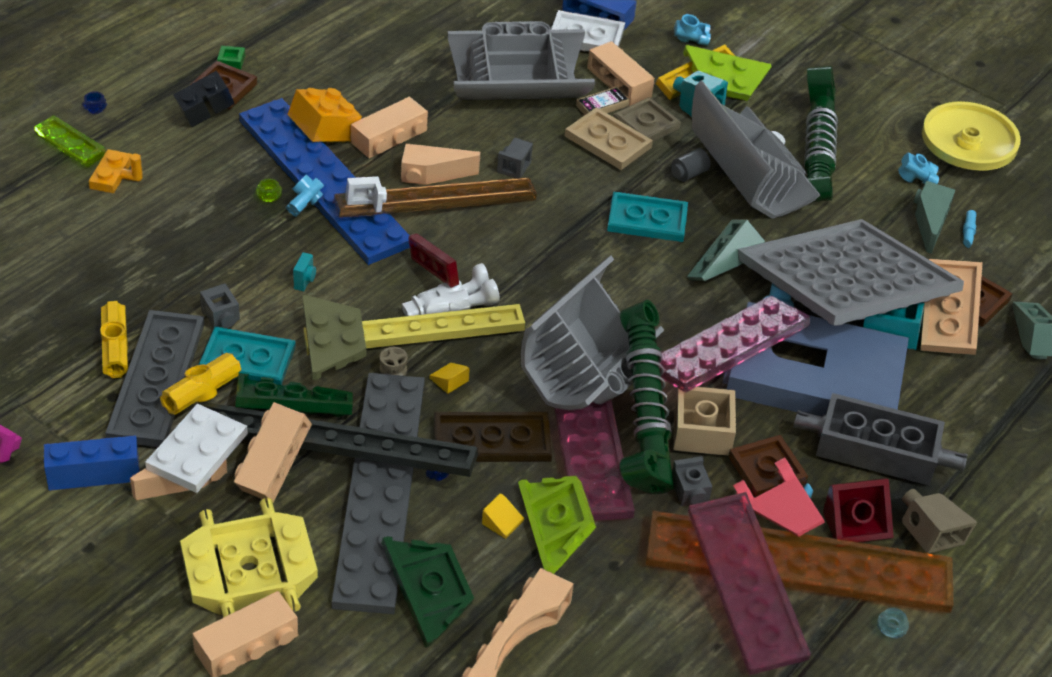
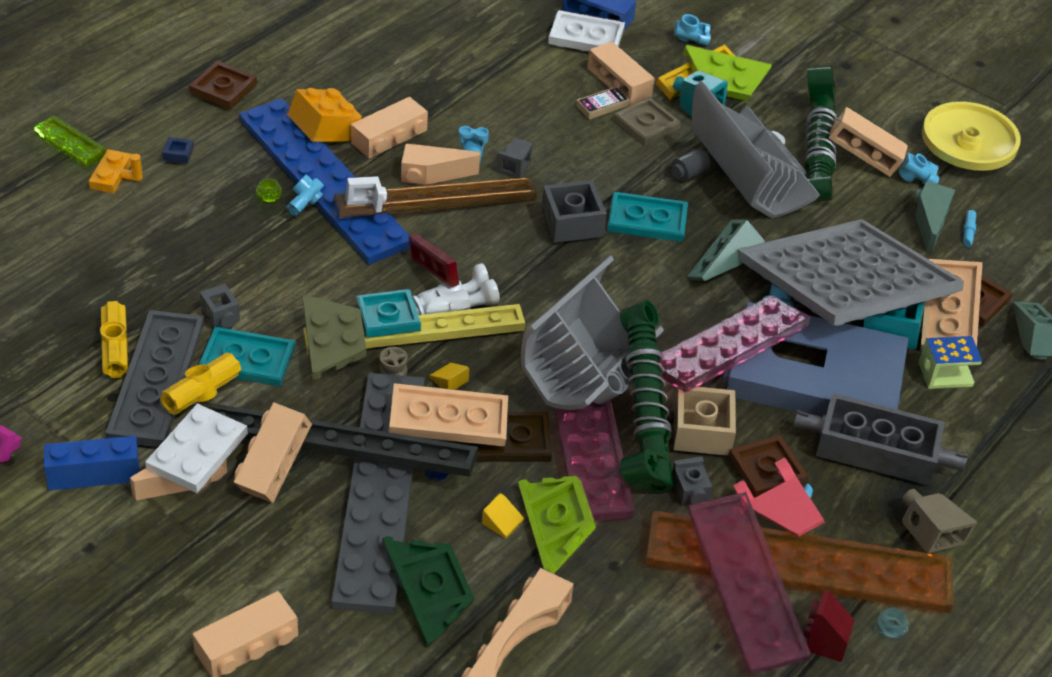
(94, 102): clear blue plate -> none
(178, 150): none -> dark blue plate
(210, 89): black piece -> none
(232, 56): green plate -> none
(244, 543): light yellow piece -> none
(263, 393): dark green wing -> none
(304, 272): teal plate -> none
(388, 313): none -> teal tile
(449, 414): none -> light nougat plate
(473, 139): none -> medium azure plate
(517, 62): light grey panel -> none
(573, 211): none -> dark grey brick
(608, 138): tan plate -> none
(829, 629): none -> dark red slope
(859, 510): dark red slope -> none
(868, 141): none -> light nougat brick
(949, 361): none -> piece

